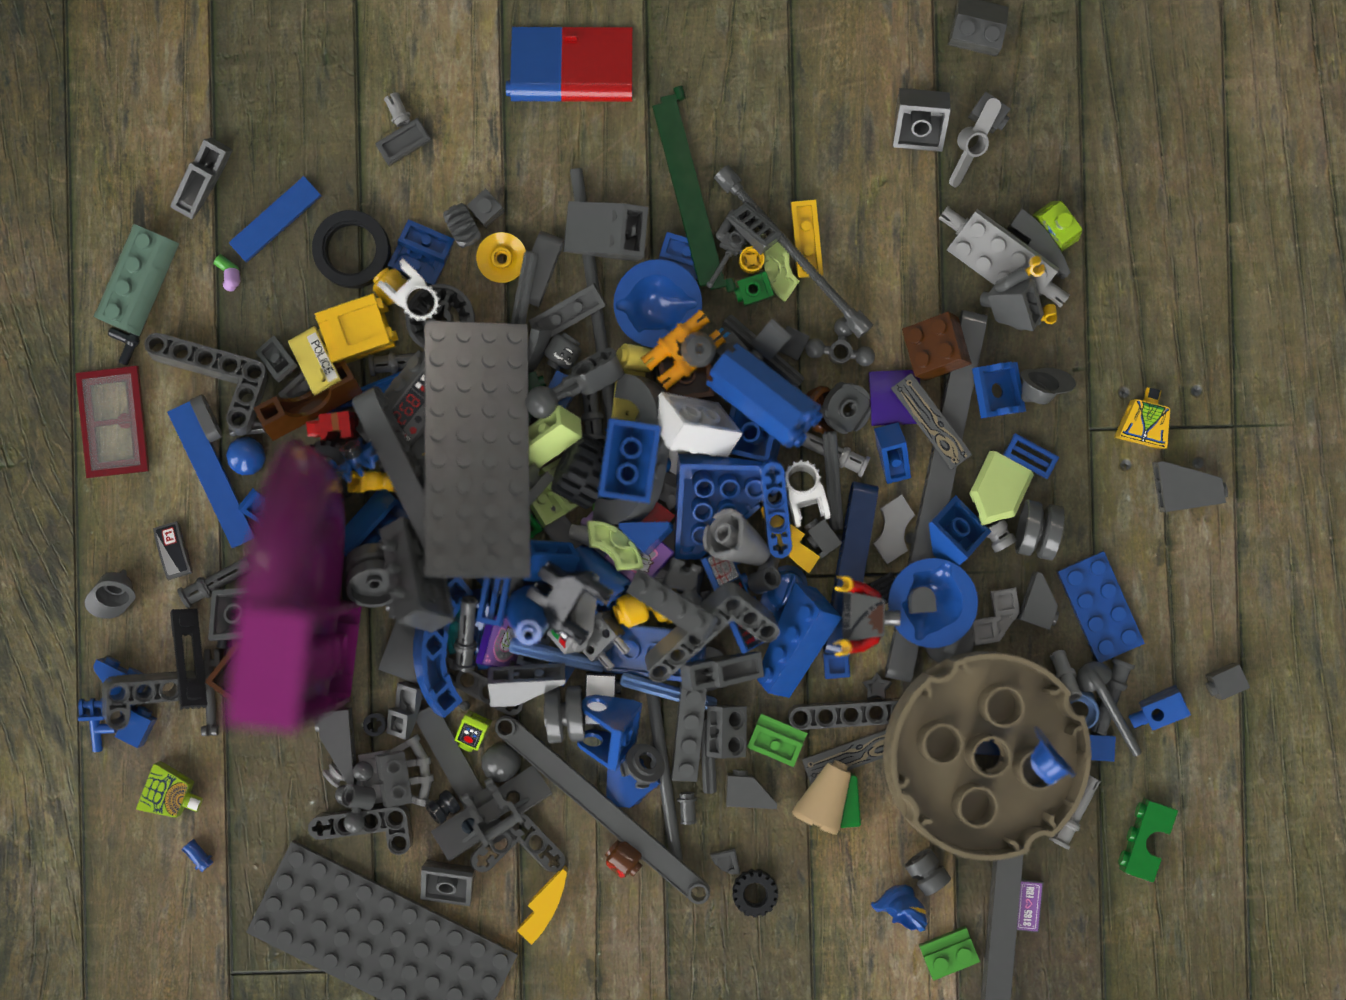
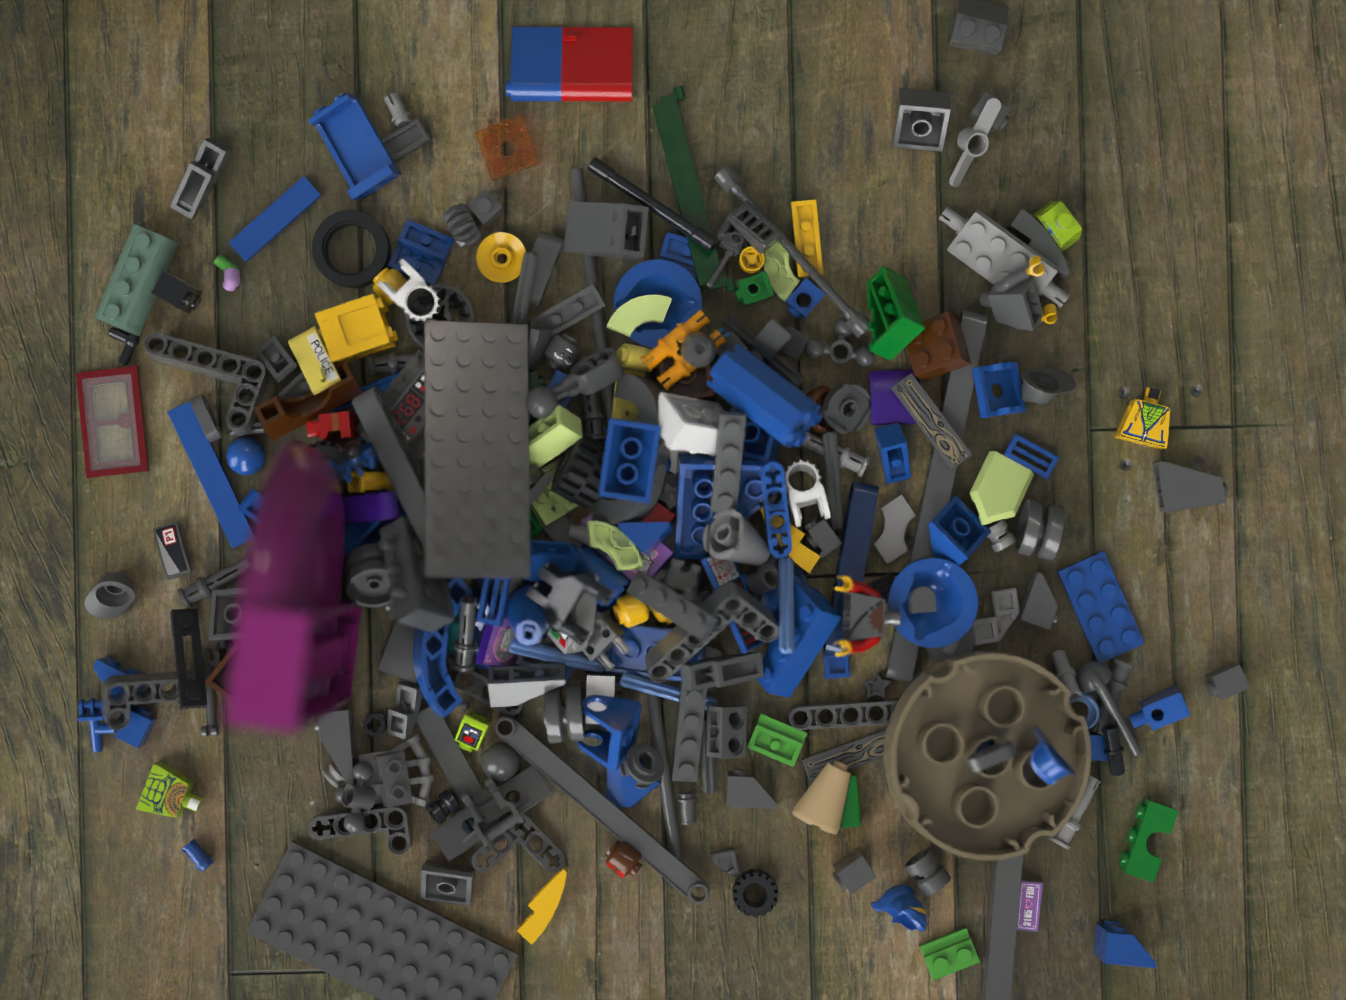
(177, 292): none -> black brick
(355, 145): none -> blue panel
(370, 507): none -> dark purple beam
(494, 136): none -> clear orange piece
(639, 311): none -> yellowish green tile
(696, 233): none -> black piece
(727, 461): none -> dark grey plate
(786, 605): none -> medium blue axle
(808, 289): none -> blue brick
(853, 871): none -> dark grey brick
(893, 313): none -> green wedge
(991, 756): none -> dark grey beam
(1113, 749): none -> black axle
(1119, 947): none -> blue slope

